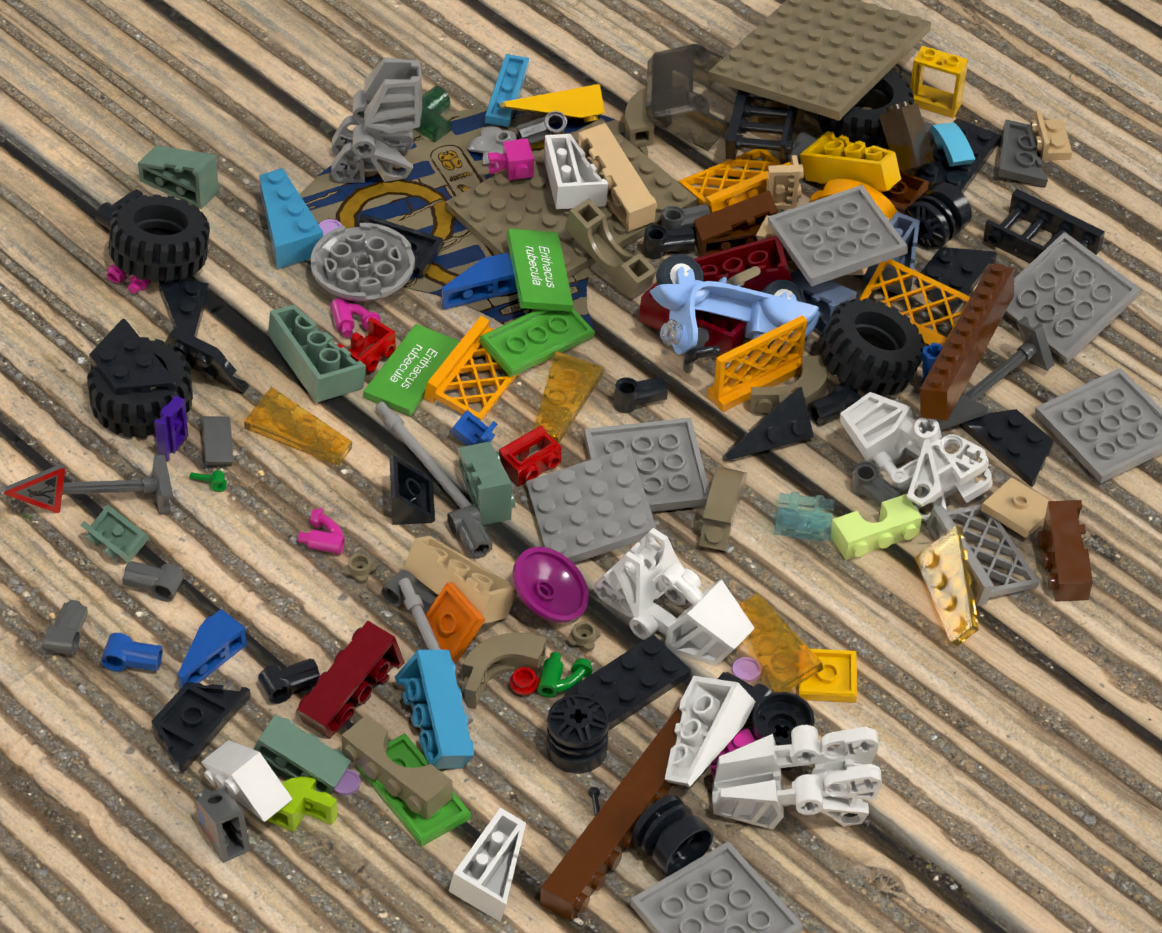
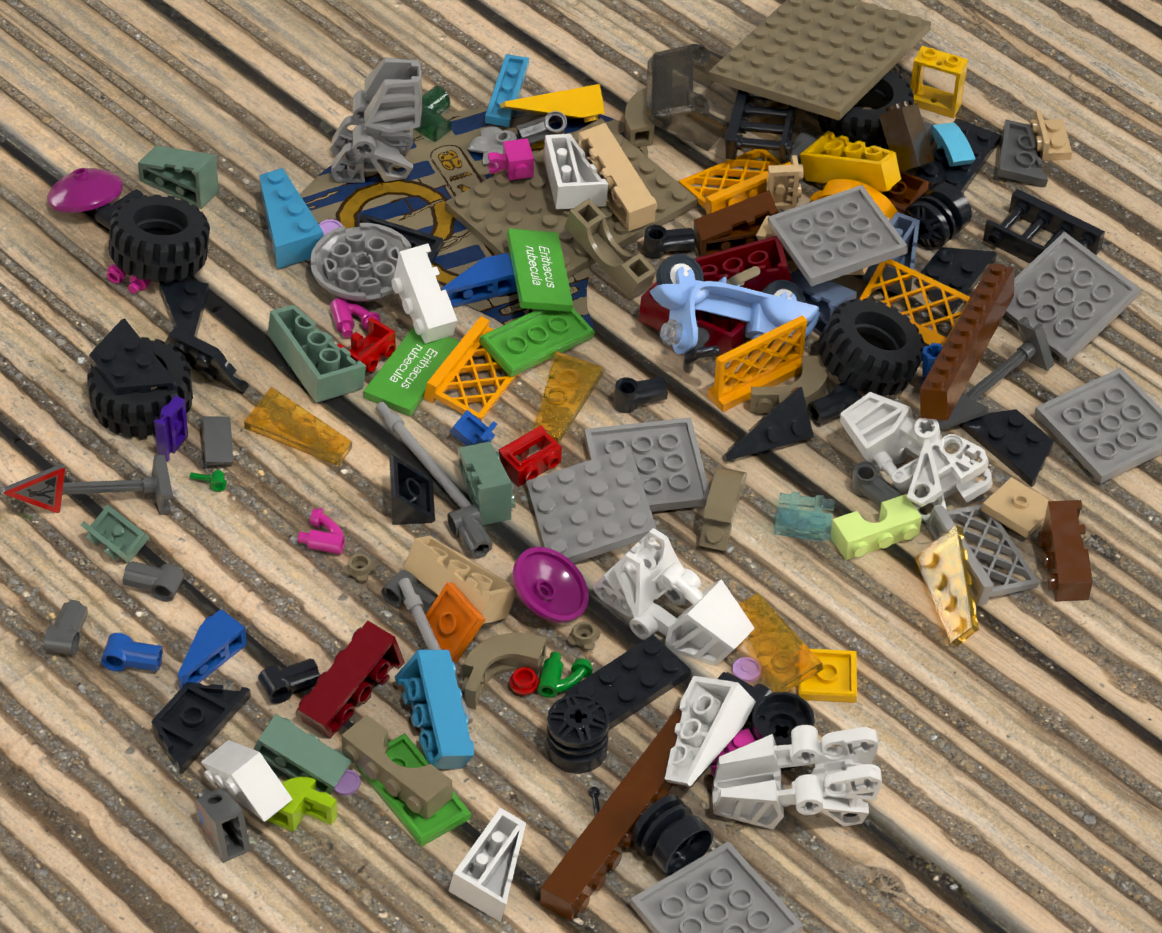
(84, 190): none -> magenta dish
(421, 295): none -> white wedge
(678, 218): dark grey piece -> none

